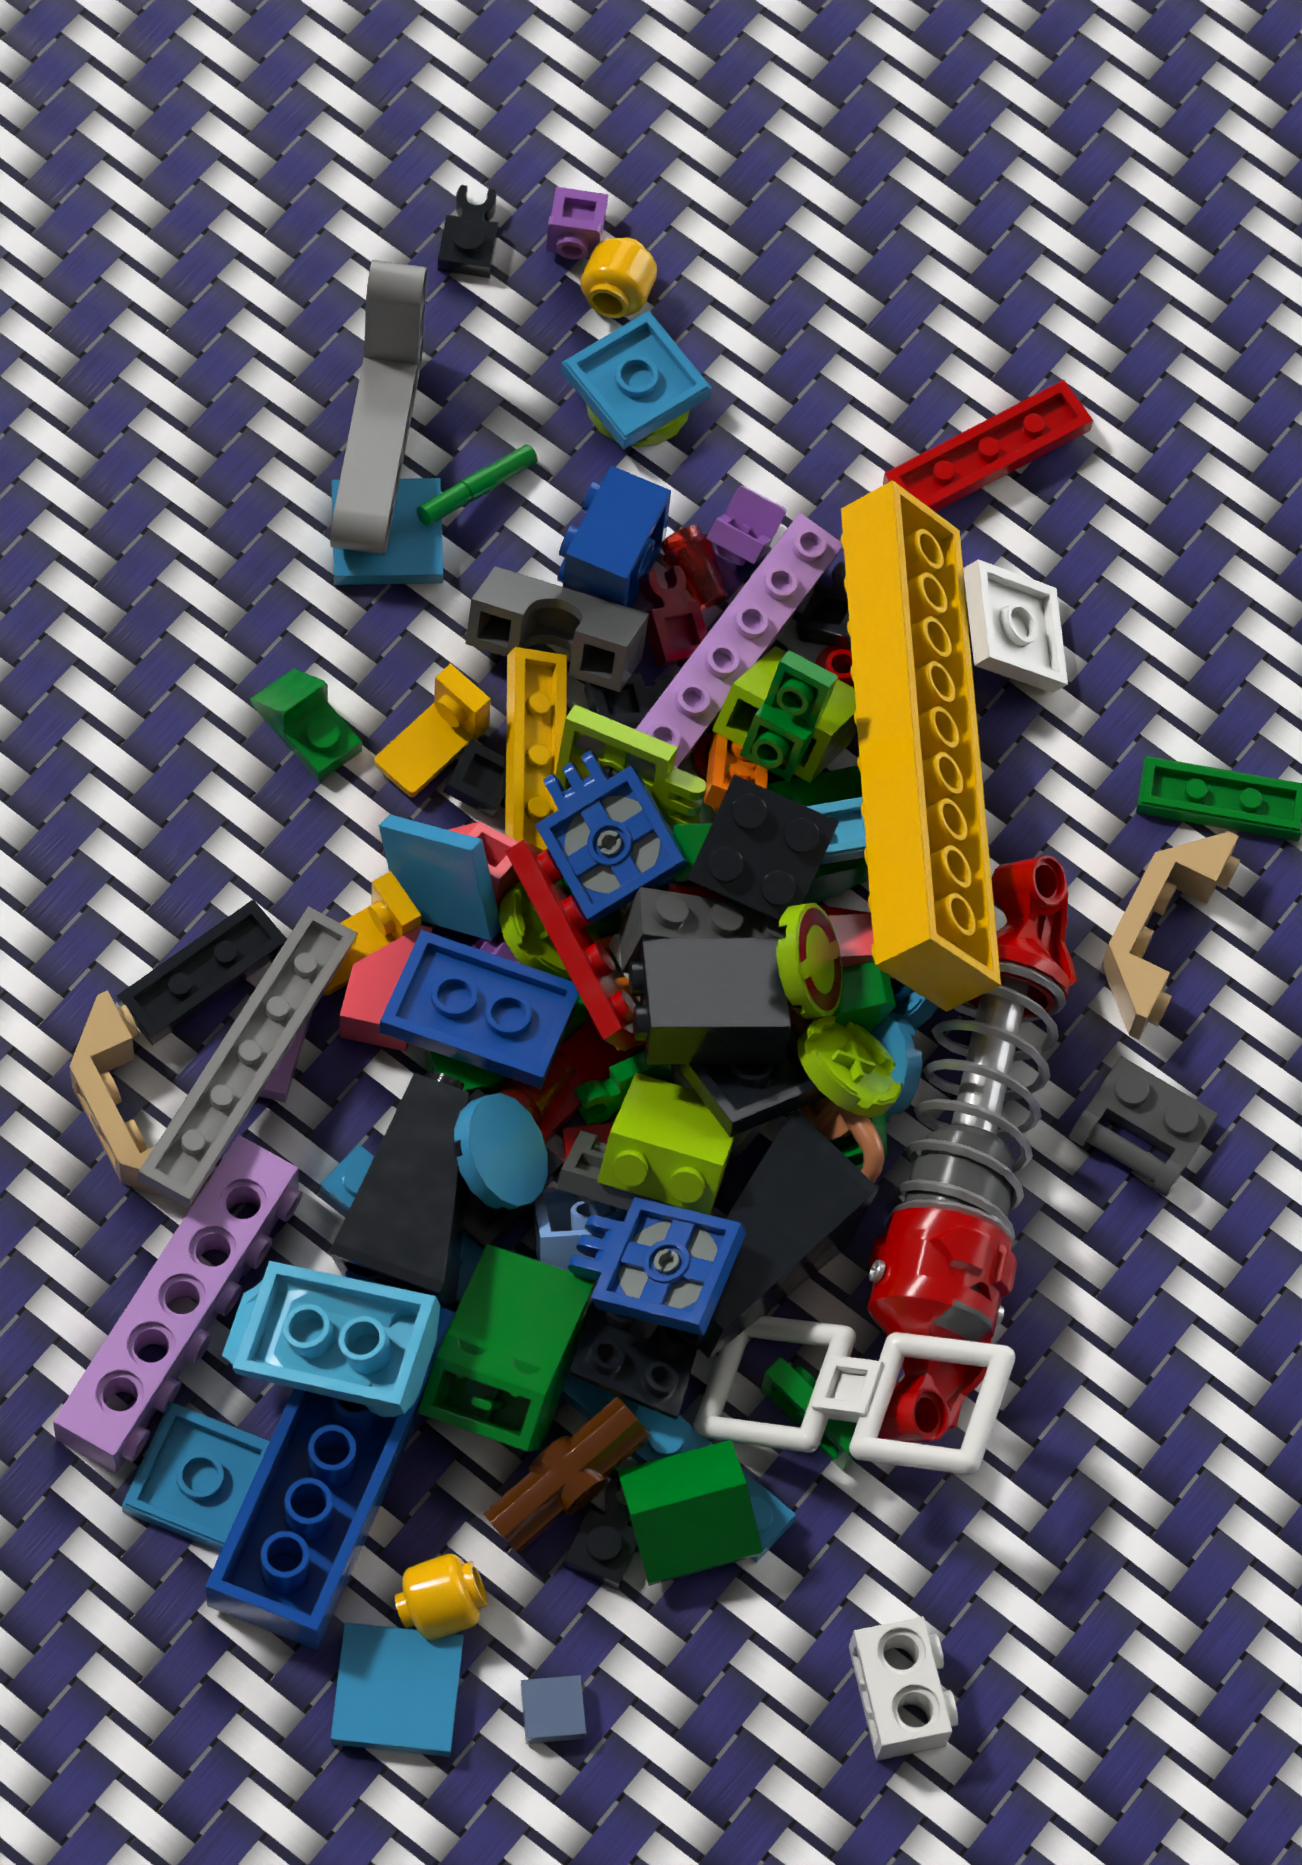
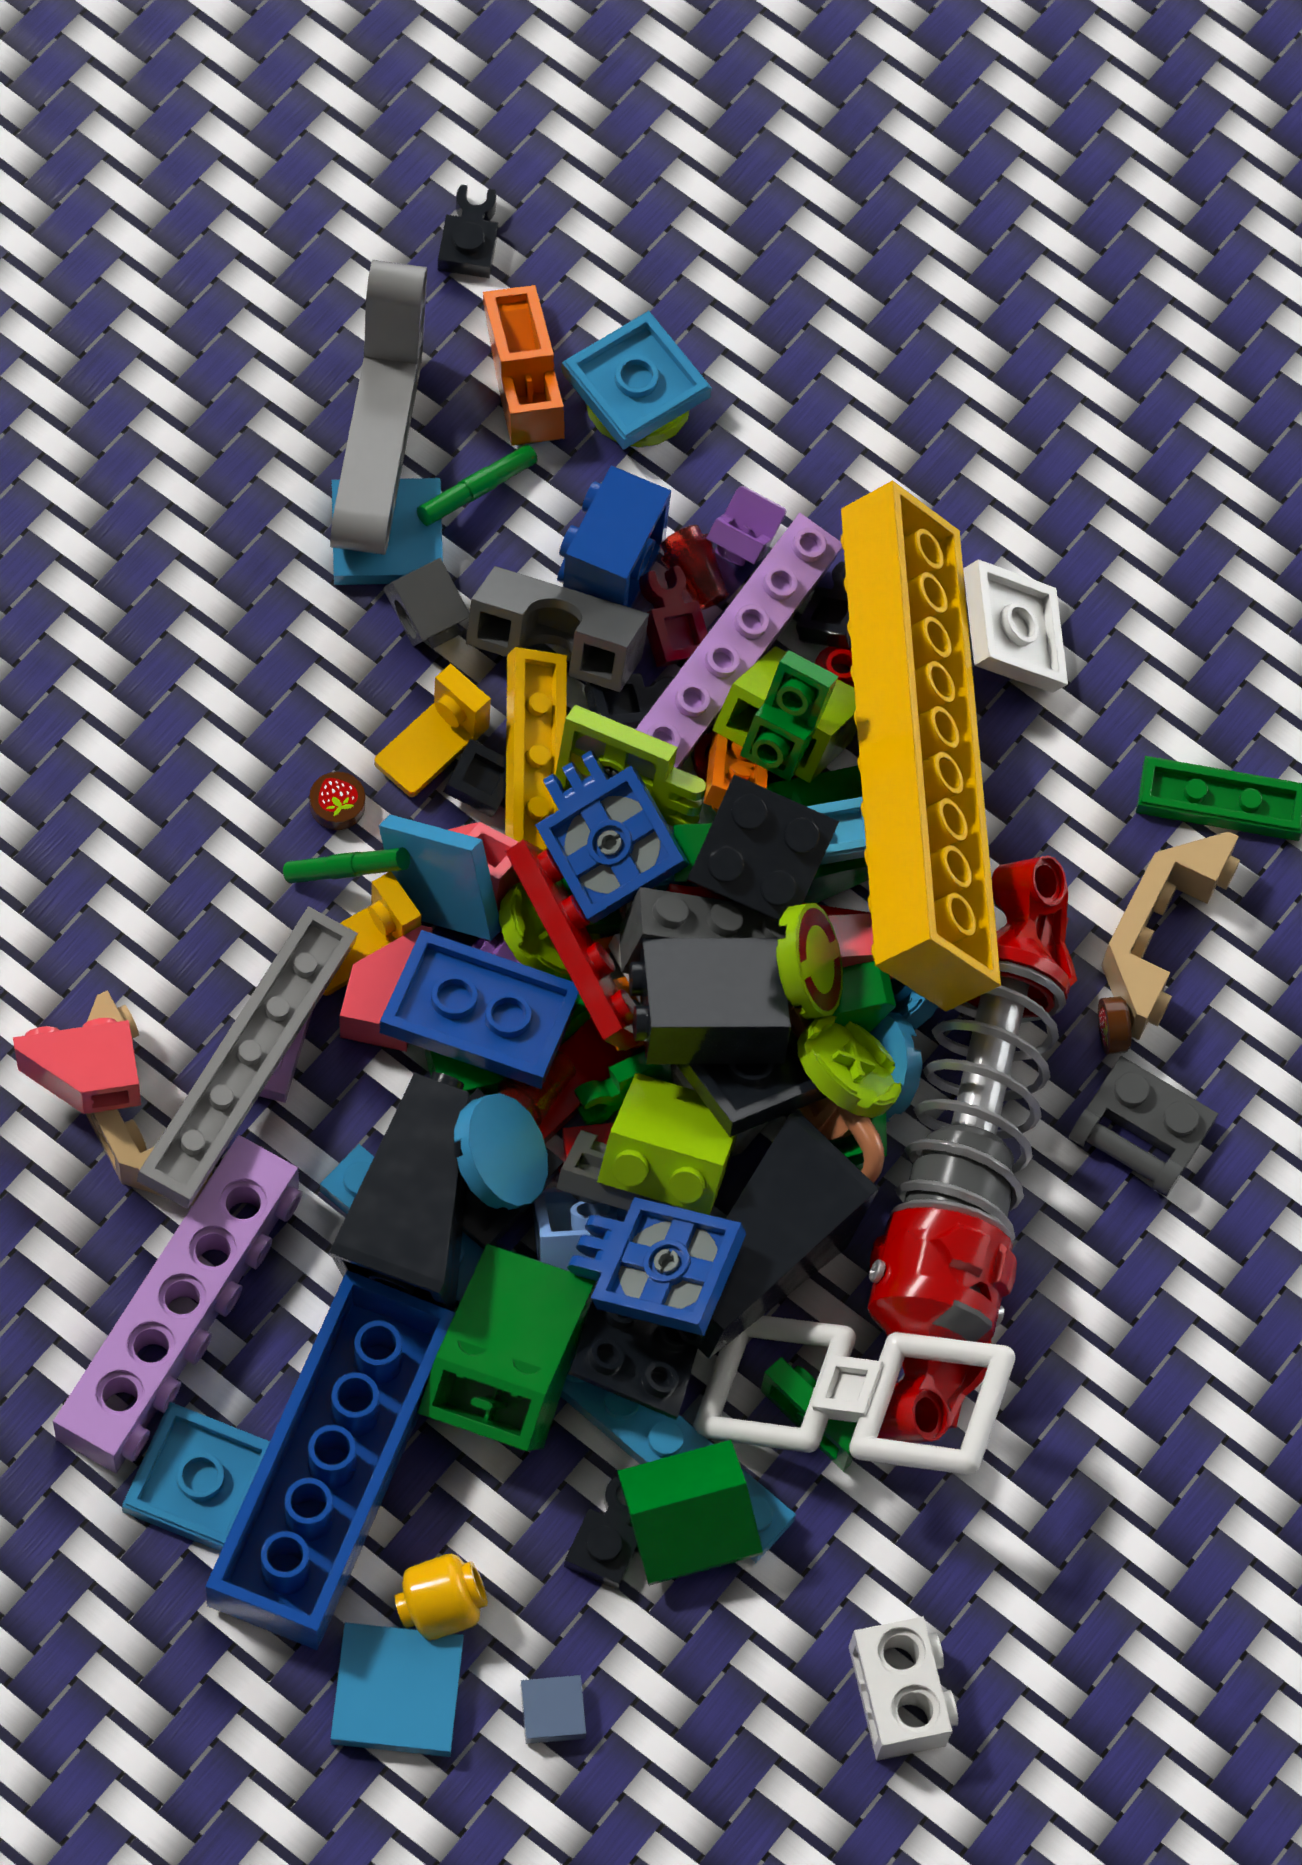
(83, 1065): none -> coral slope
(202, 972): black plate -> none
(306, 722): green slope -> none
(335, 1337): medium azure slope -> none
(337, 800): none -> reddish brown tile
(346, 865): none -> green piece
(428, 604): none -> dark grey brick
(524, 365): none -> orange slope
(567, 1475): reddish brown piece -> none
(576, 222): medium lavender bracket -> none
(618, 277): yellow head -> none
(993, 447): red plate -> none
(1114, 1025): none -> reddish brown tile

